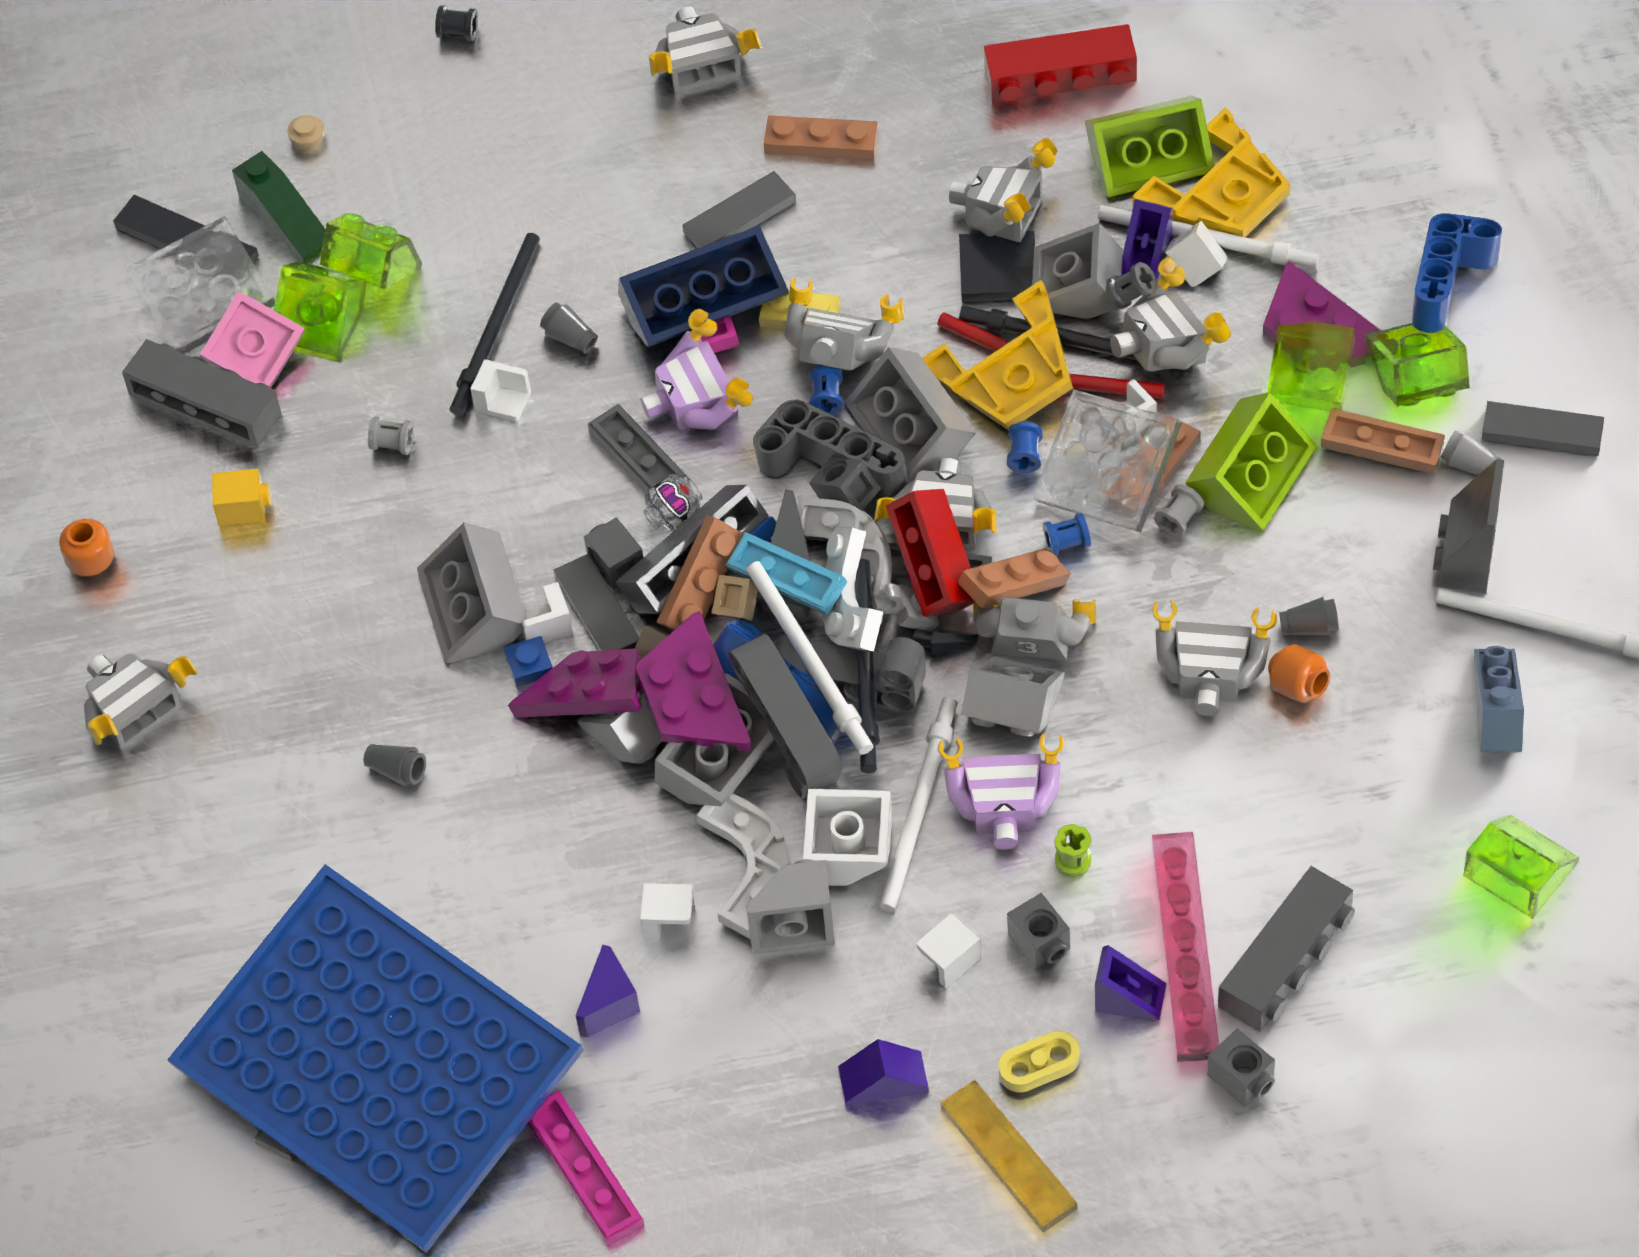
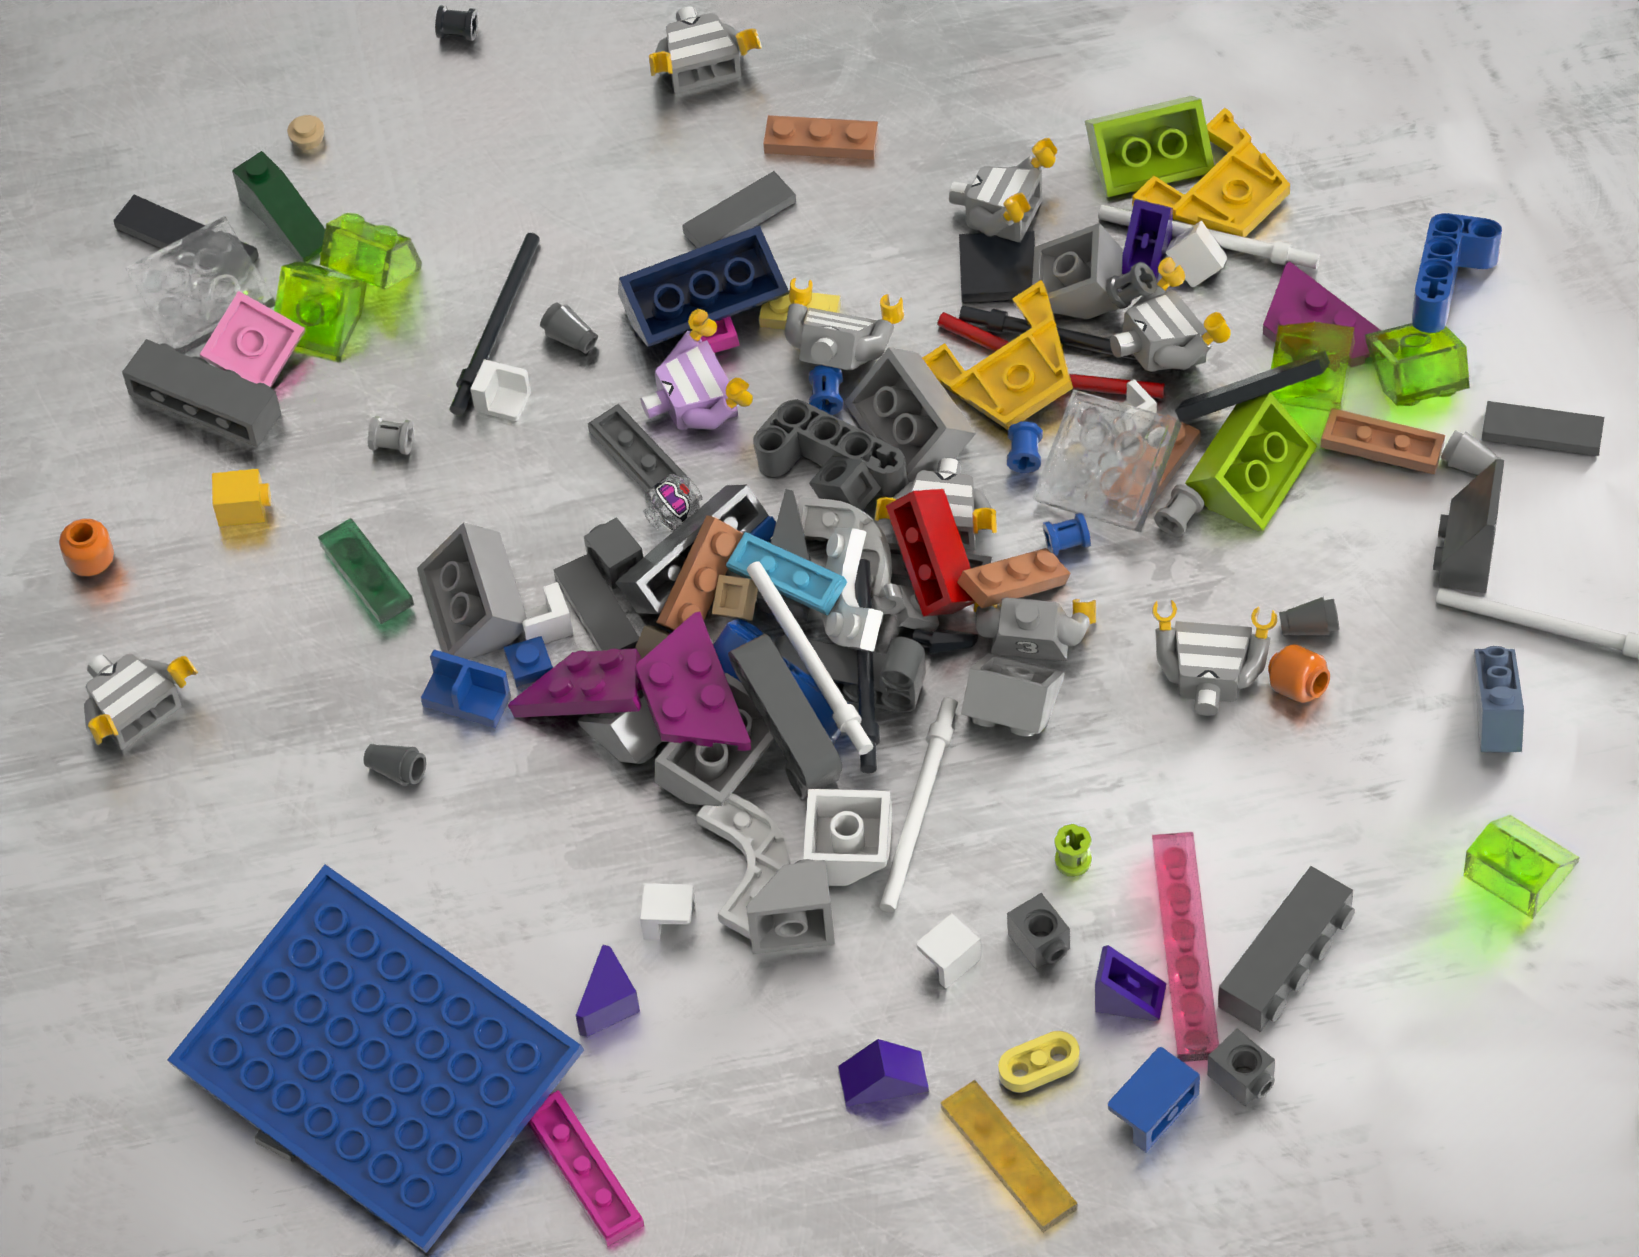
(366, 571): none -> clear green plate
(466, 689): none -> blue panel
(1003, 791): lavender torso -> none
(1060, 63): red brick -> none
(1155, 1097): none -> blue panel
(1252, 387): none -> black tile

